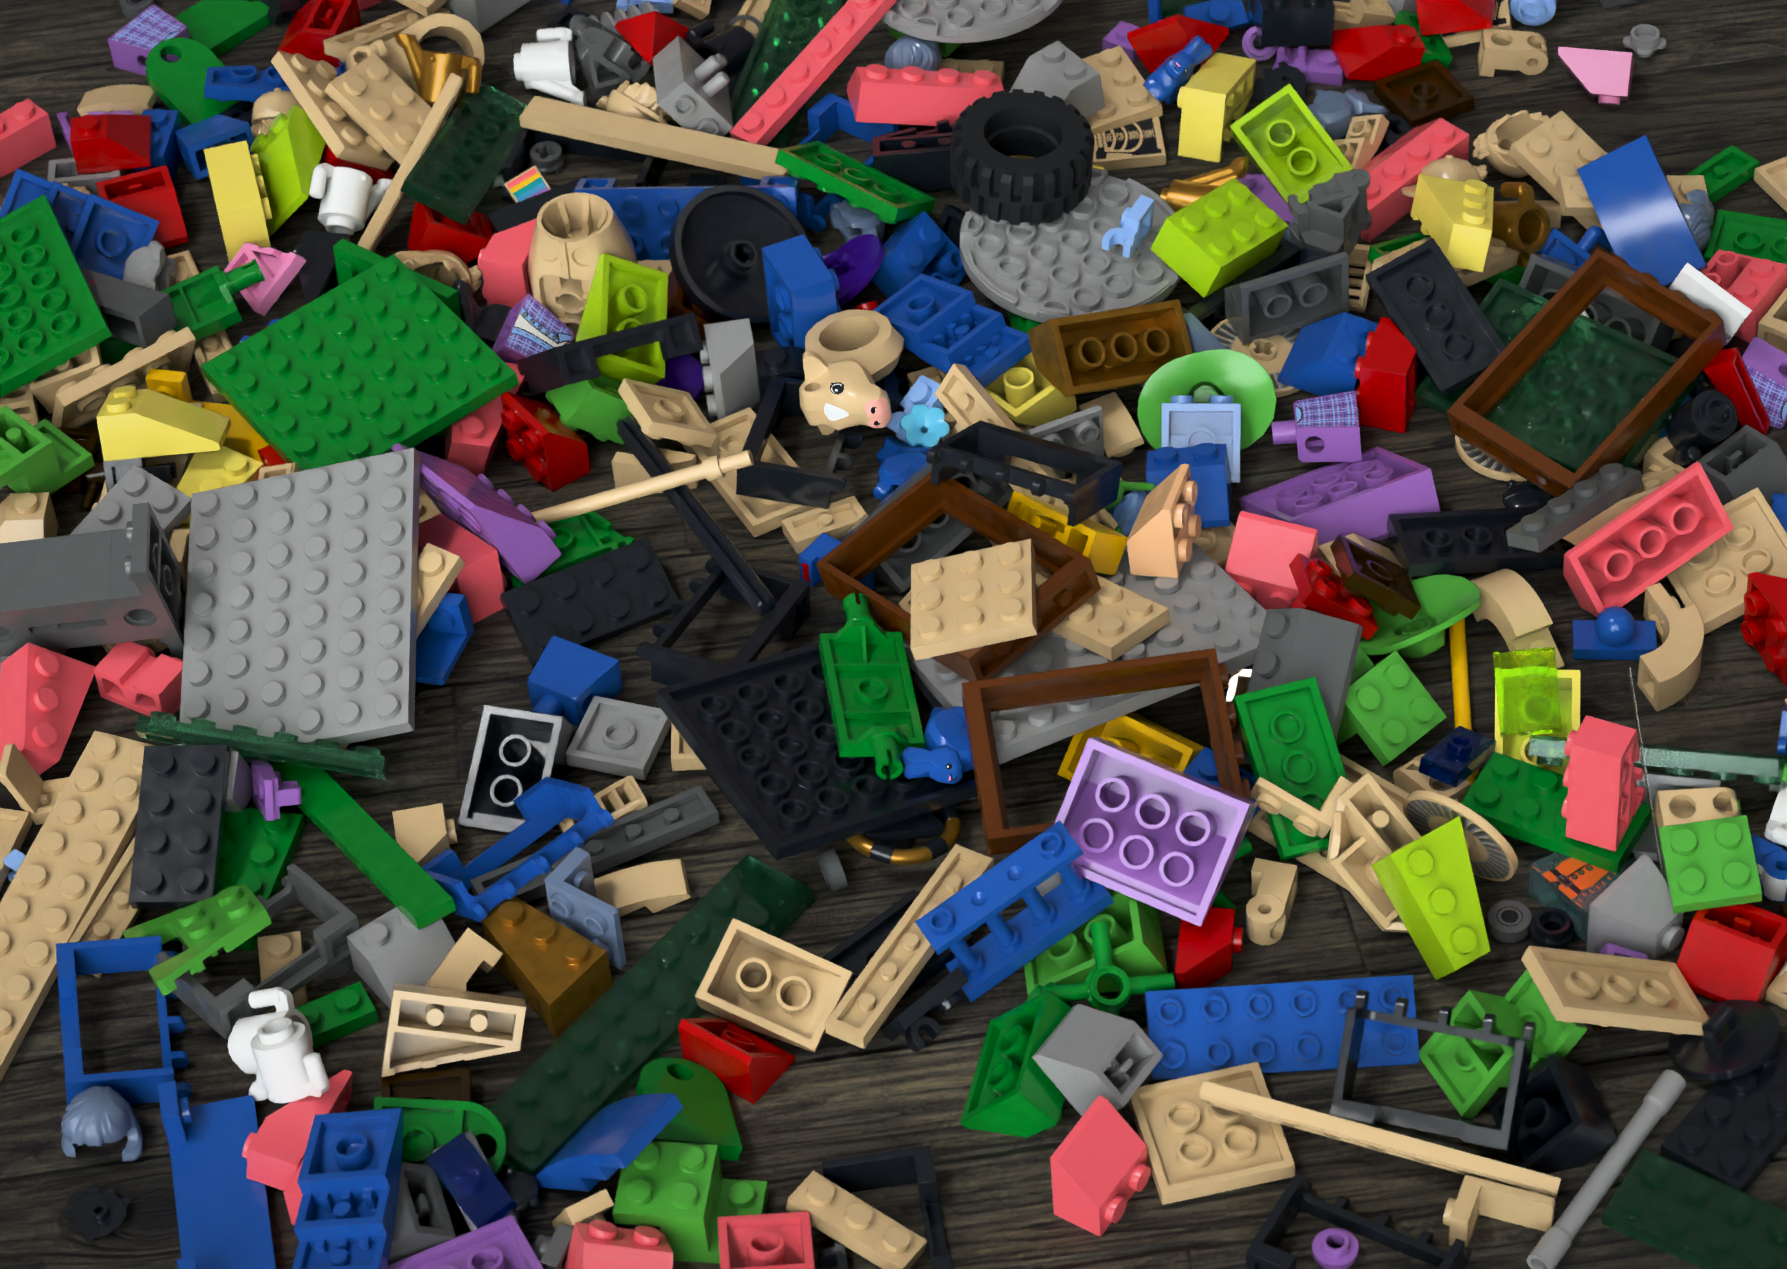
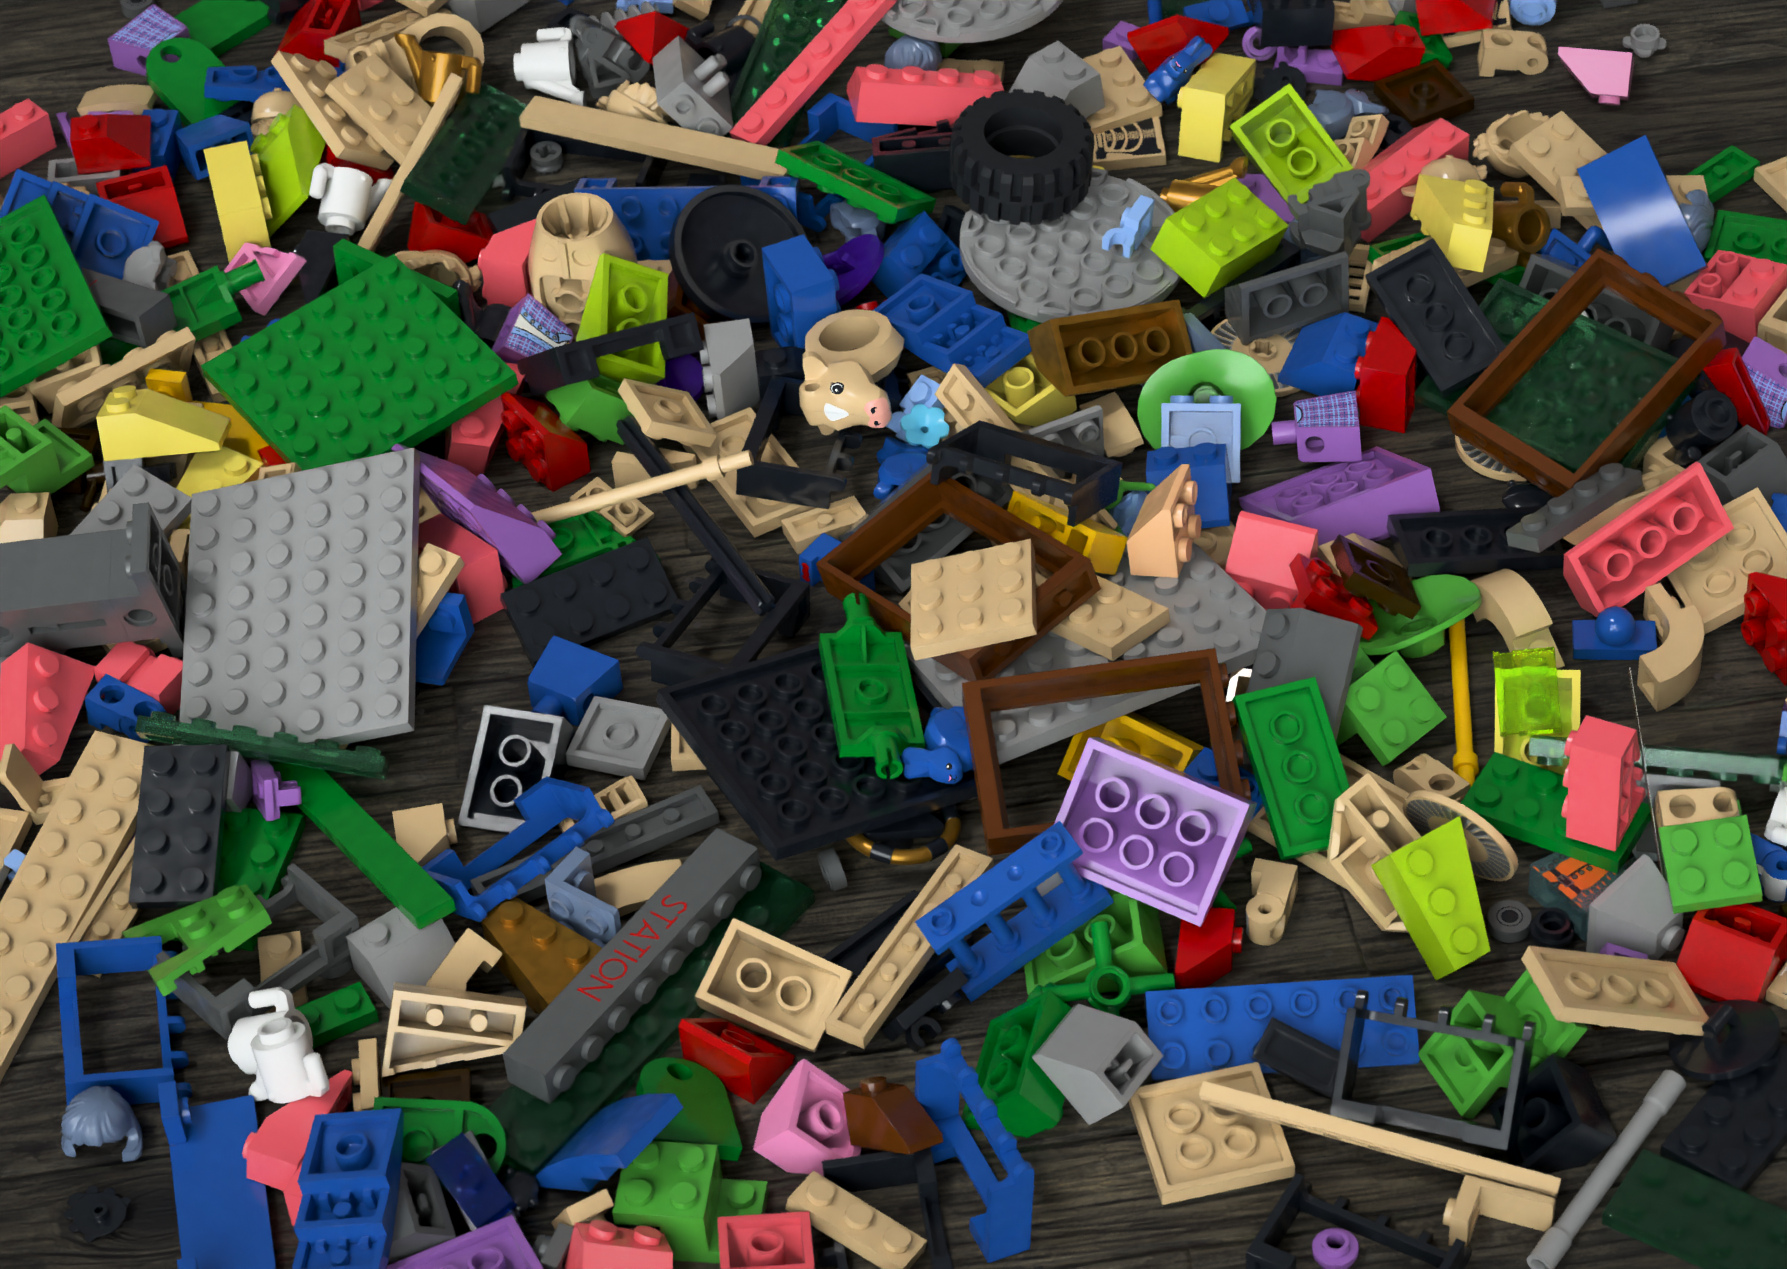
(120, 706): none -> blue leg
(367, 1074): none -> tan plate
(526, 185): tile -> none
(625, 517): none -> tan slope
(632, 966): none -> dark grey brick
(805, 1122): none -> bright pink slope
(888, 1118): none -> reddish brown slope
(1009, 1203): none -> blue hinge
(1098, 1169): coral slope -> none
(1298, 1057): none -> black tile
(1305, 817): tan bracket -> none
(1457, 756): clear blue plate -> none
(1710, 296): white slope -> none

